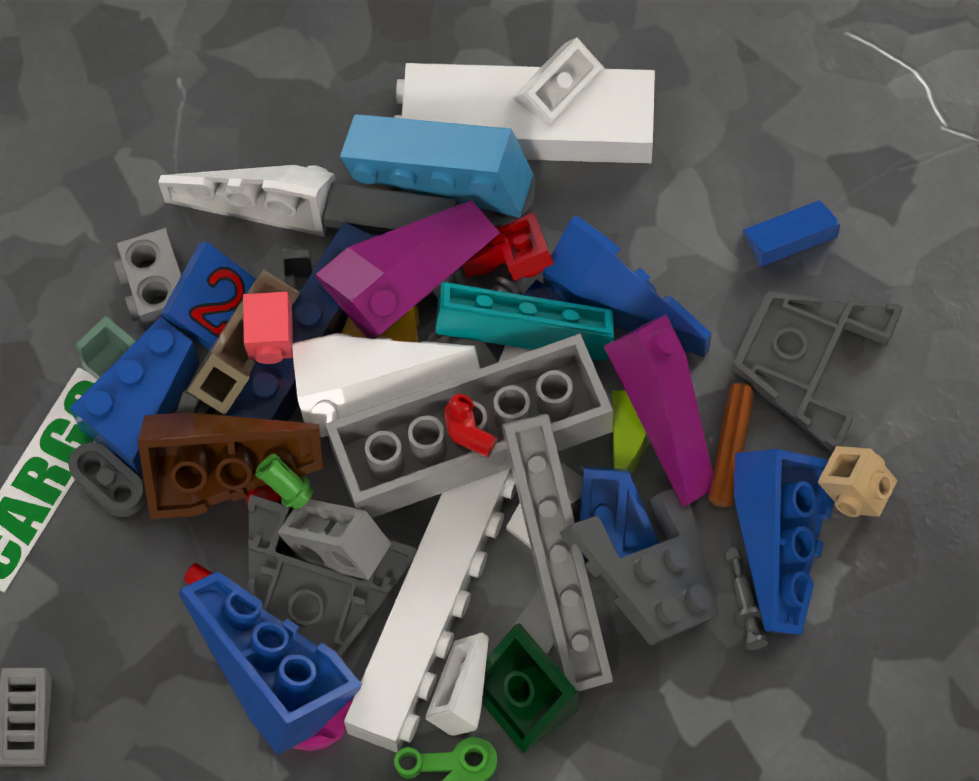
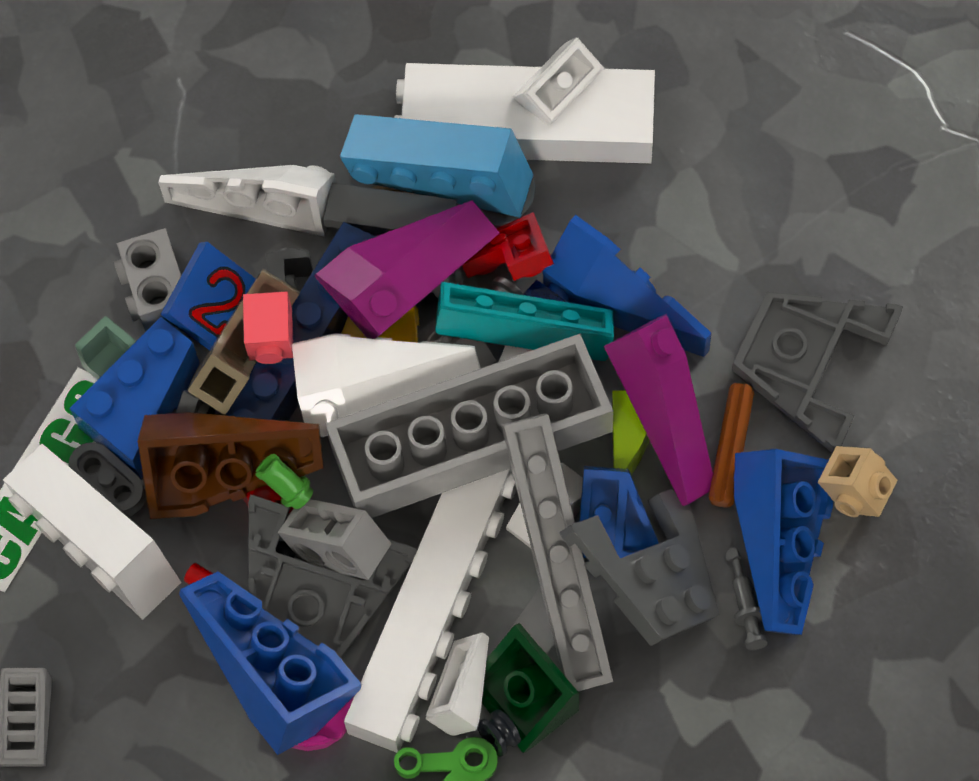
(92, 531): none -> white wedge
(463, 429): red arm -> none
(499, 732): none -> black bush
(792, 232): blue slope -> none

